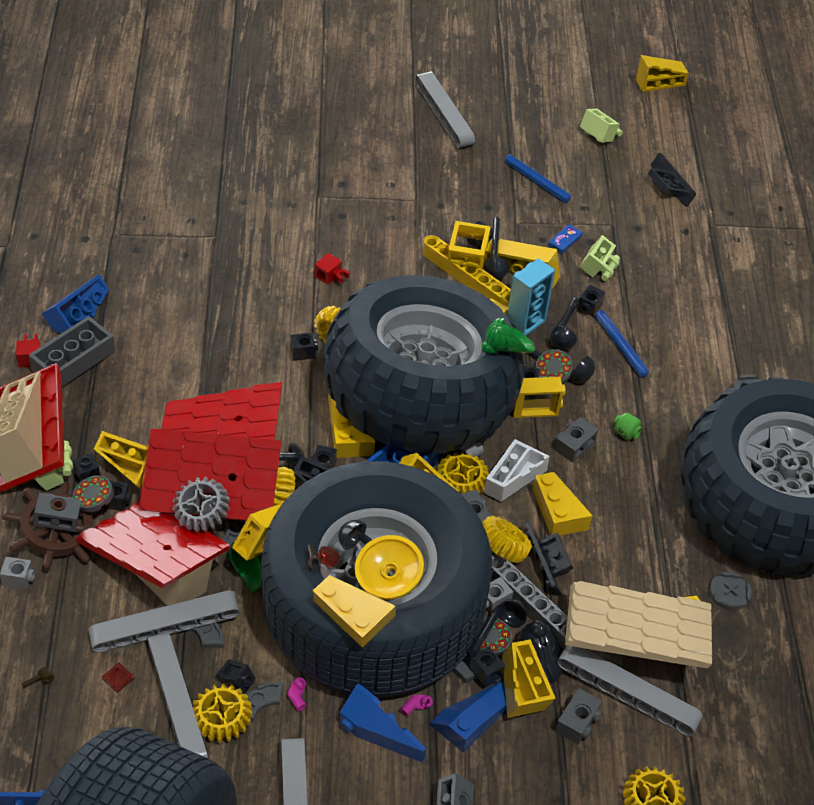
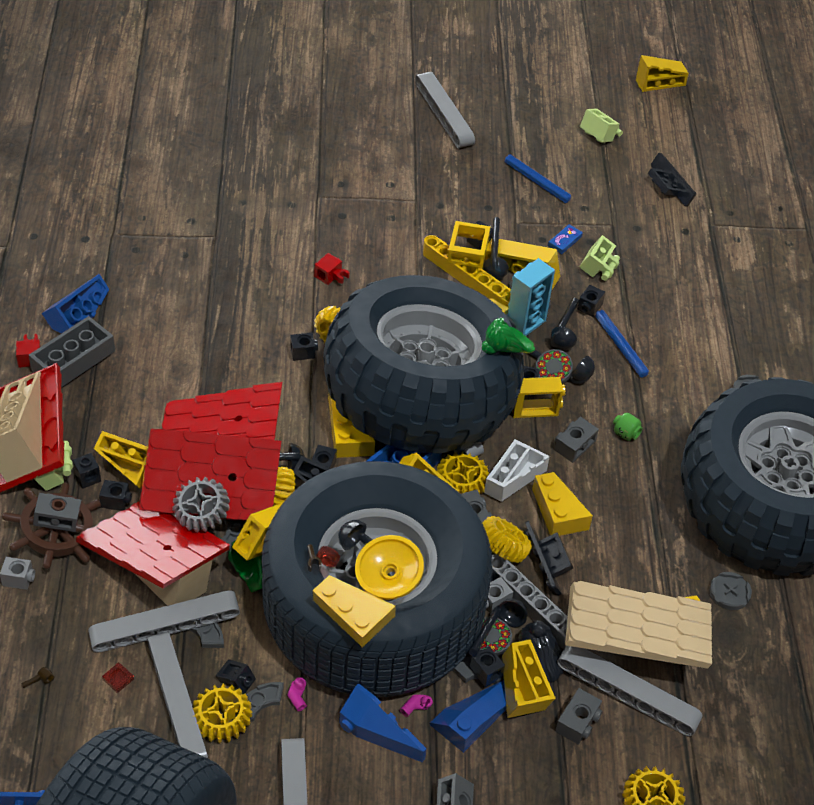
(93, 493): tile -> none

